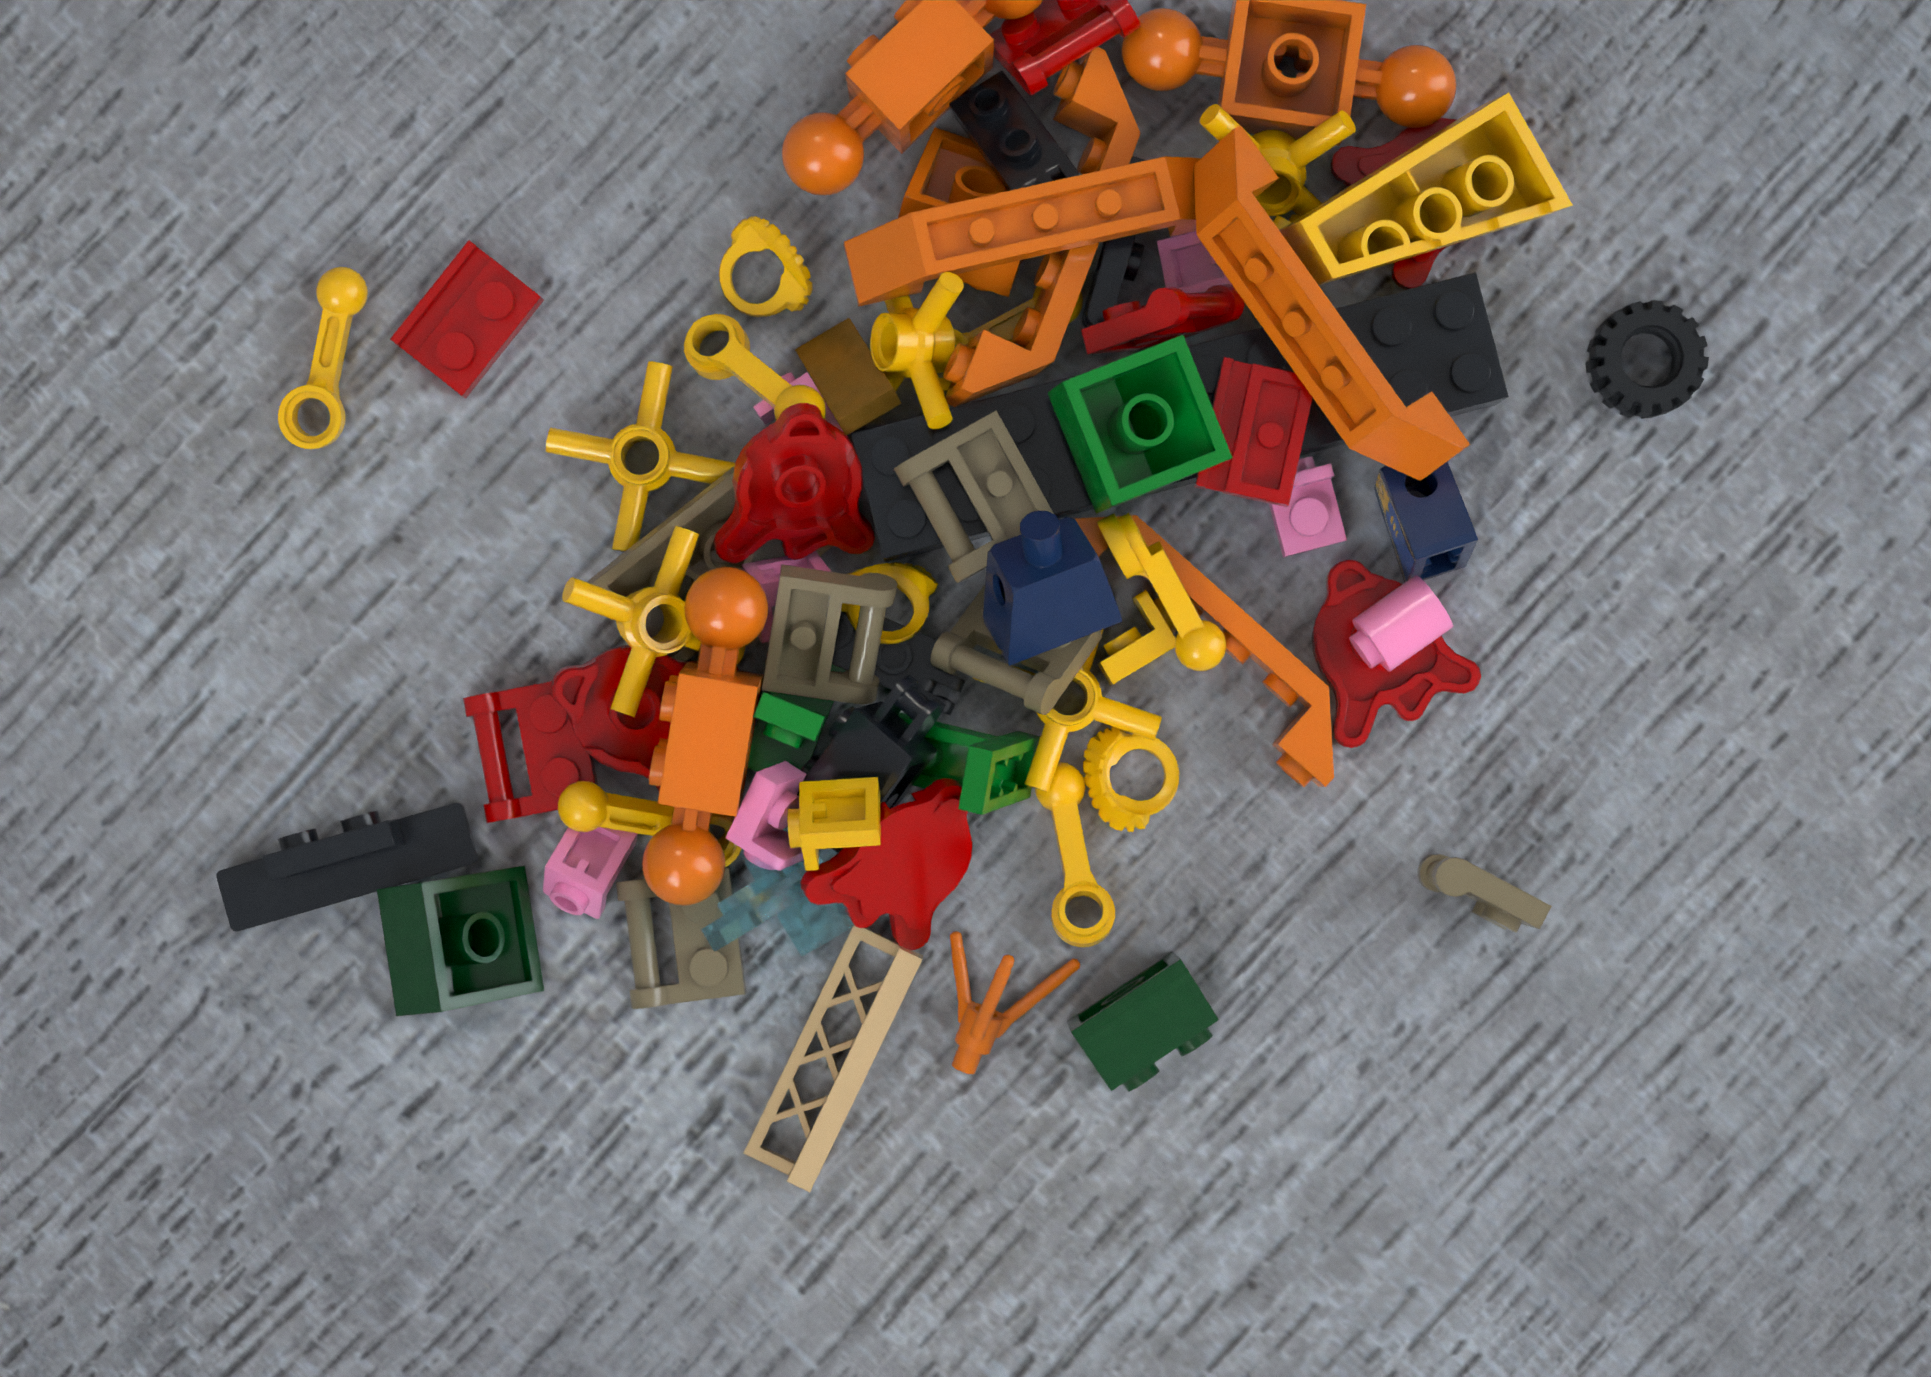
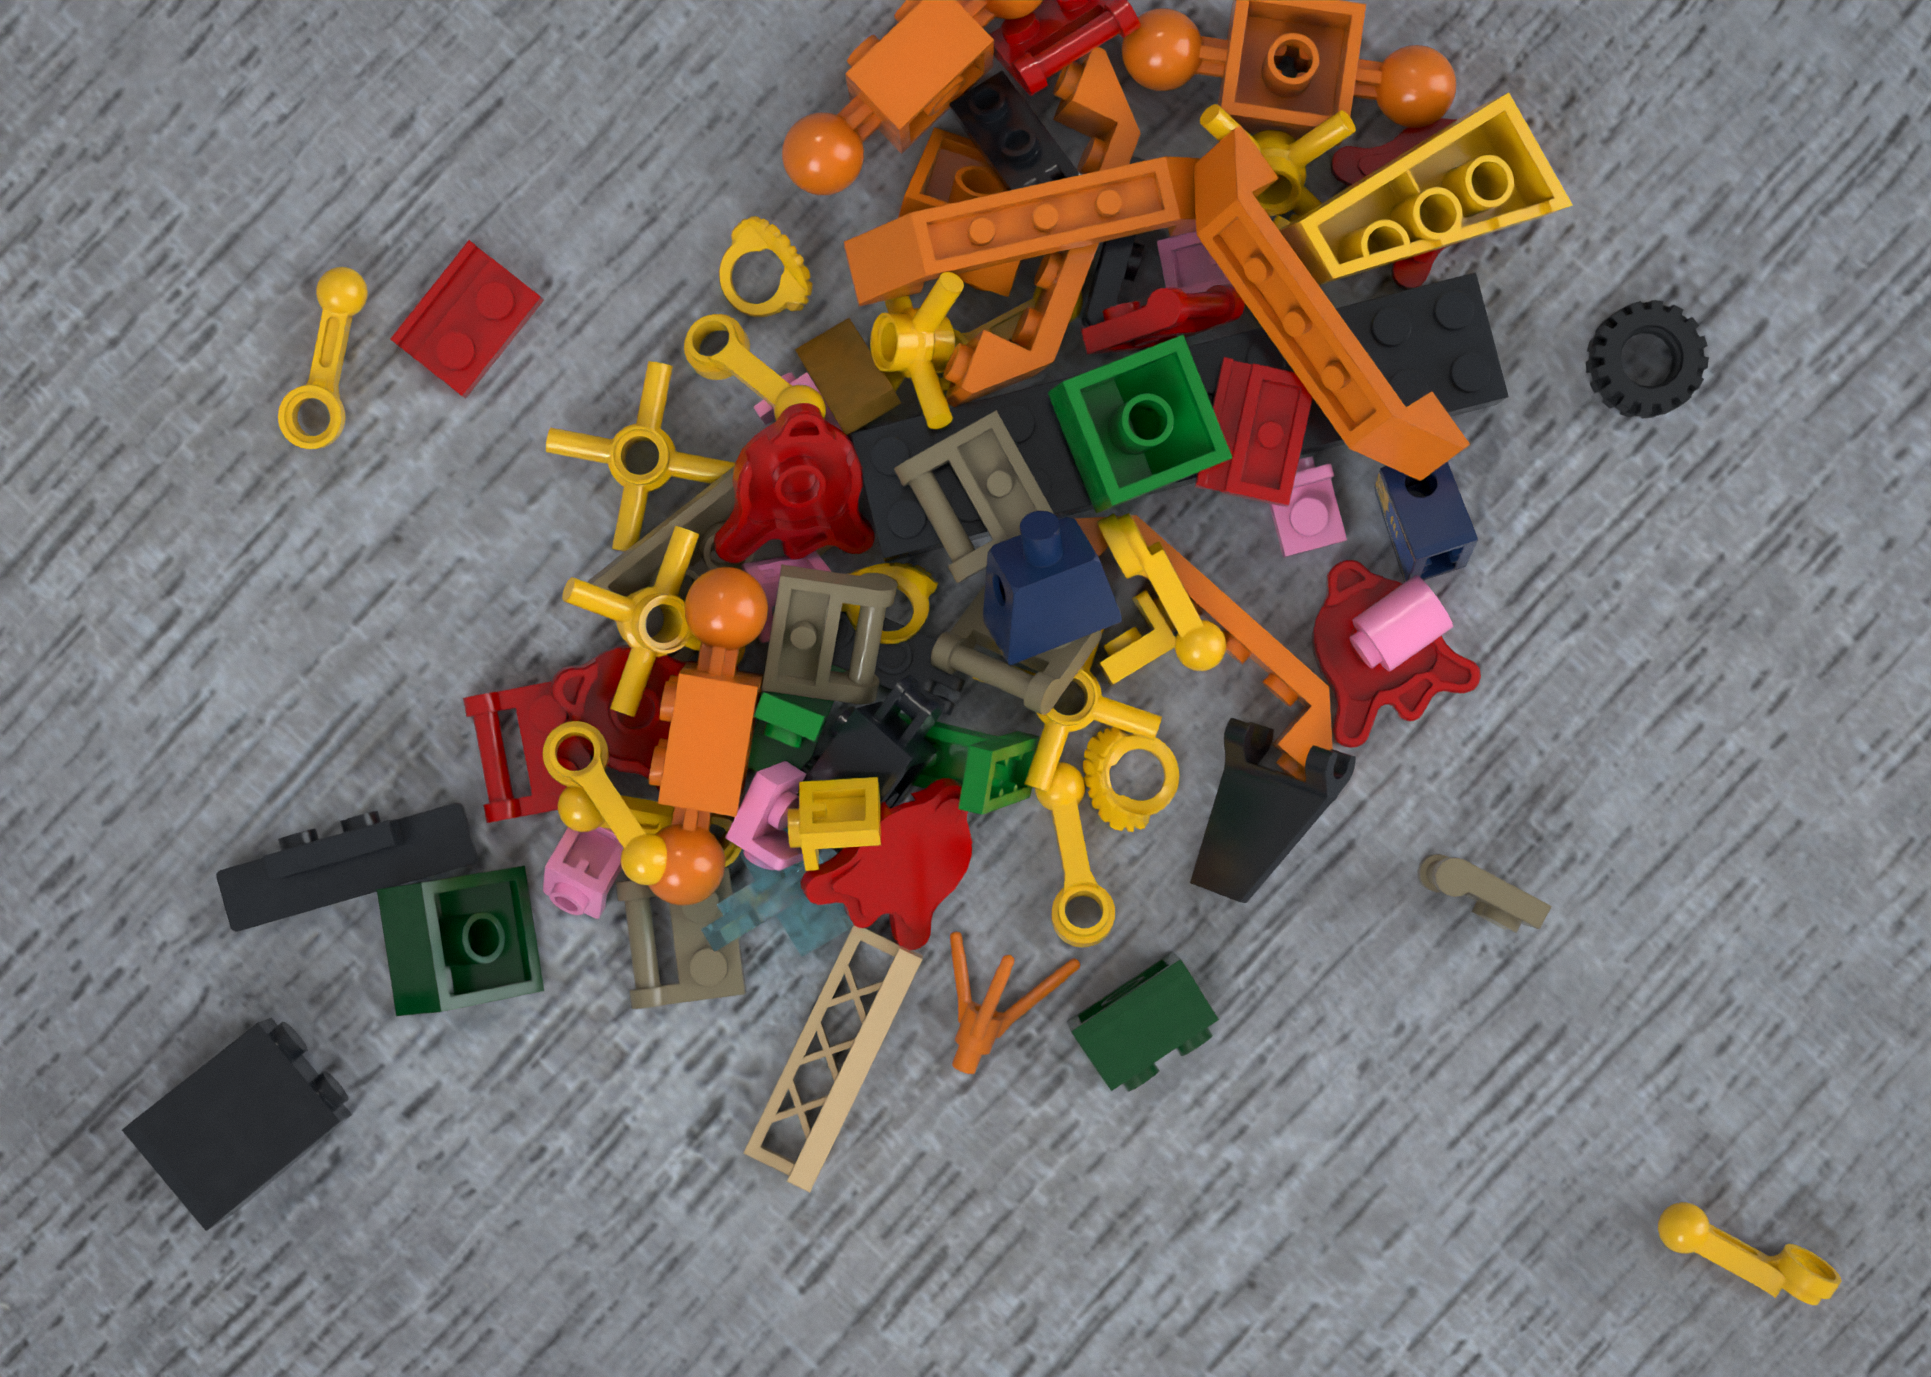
(239, 1121): none -> black slope
(642, 853): none -> yellow piece
(1262, 811): none -> black flag
(1796, 1270): none -> yellow piece

